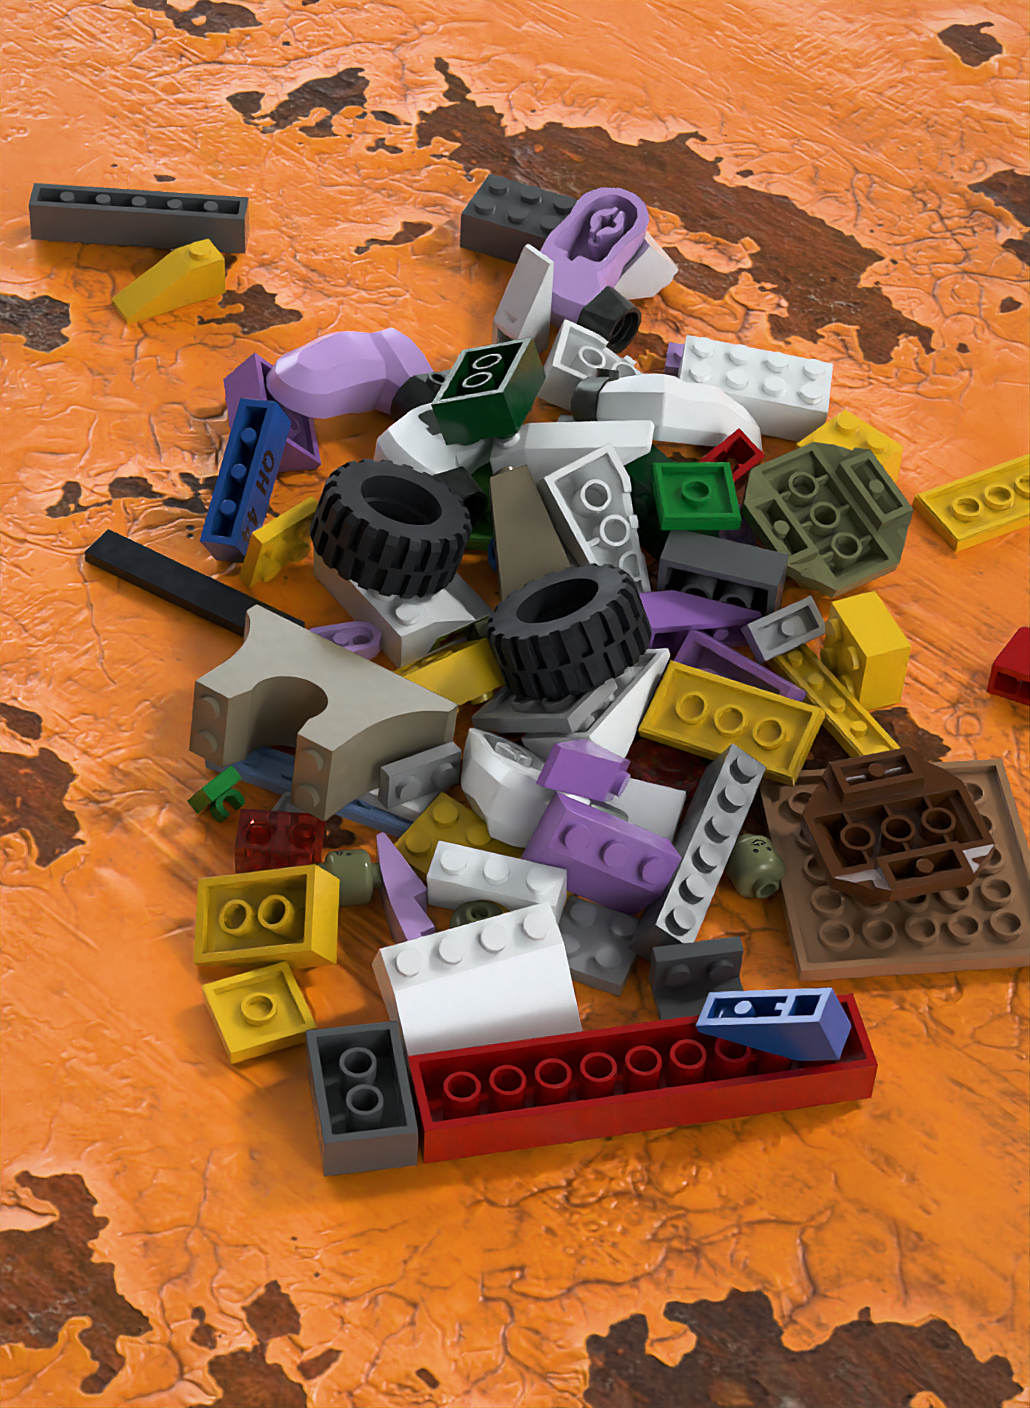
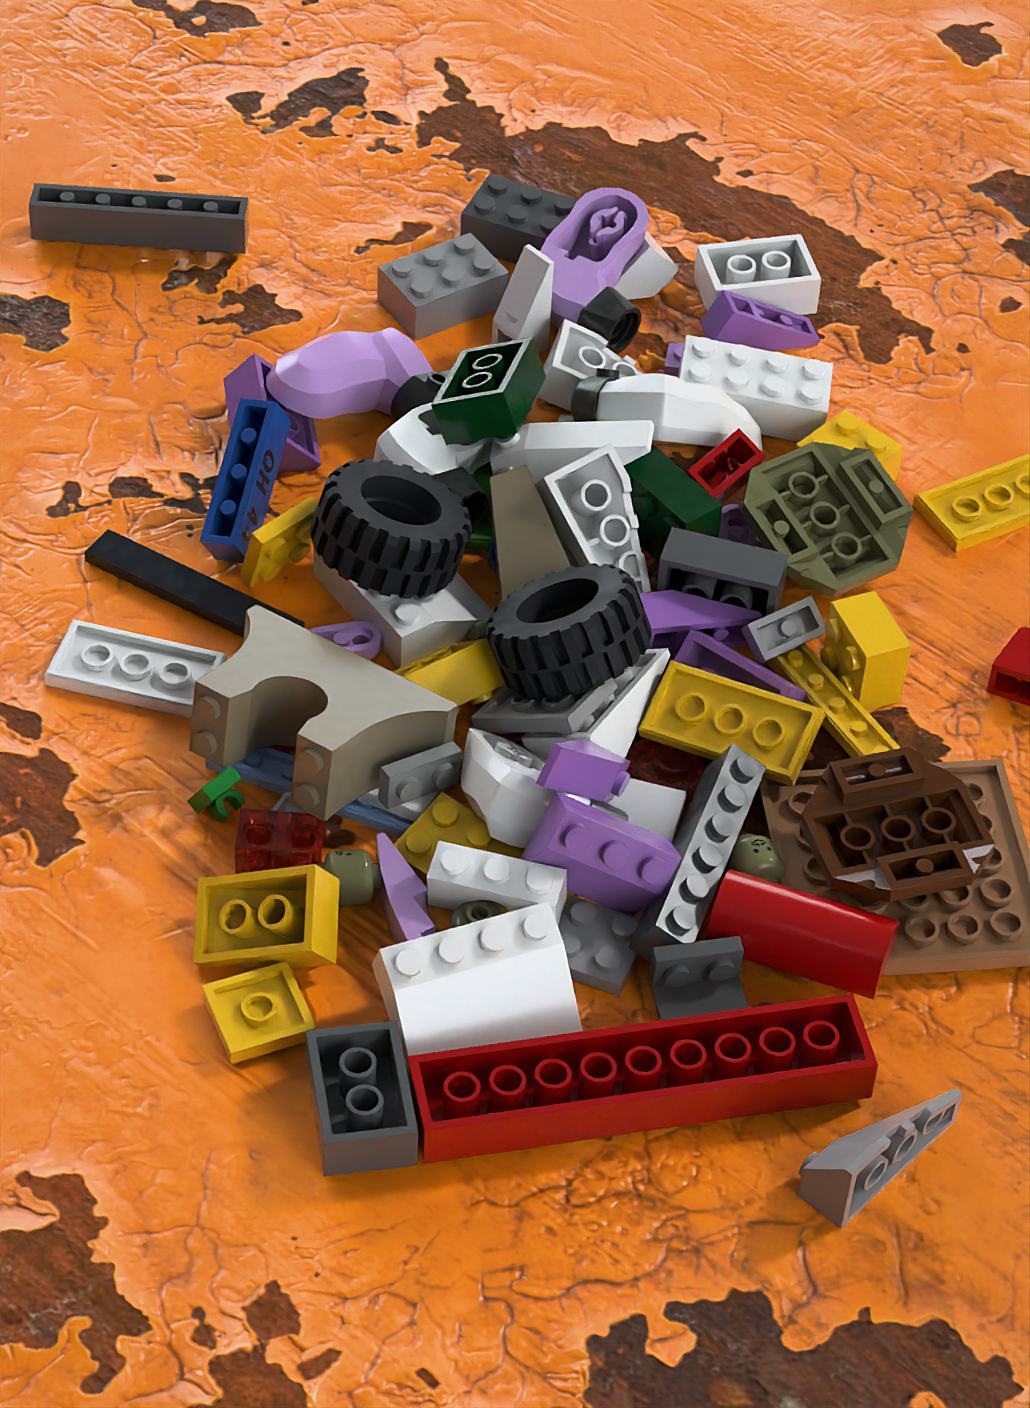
(130, 667): none -> white tile
(174, 282): yellow slope -> none
(442, 286): none -> light grey brick
(455, 635): lime sticker -> none
(695, 496): green tile -> none
(756, 324): none -> medium lavender slope
(763, 269): none -> white brick
(784, 1022): blue slope -> none
(804, 933): none -> red brick
(866, 1161): none -> light grey wedge

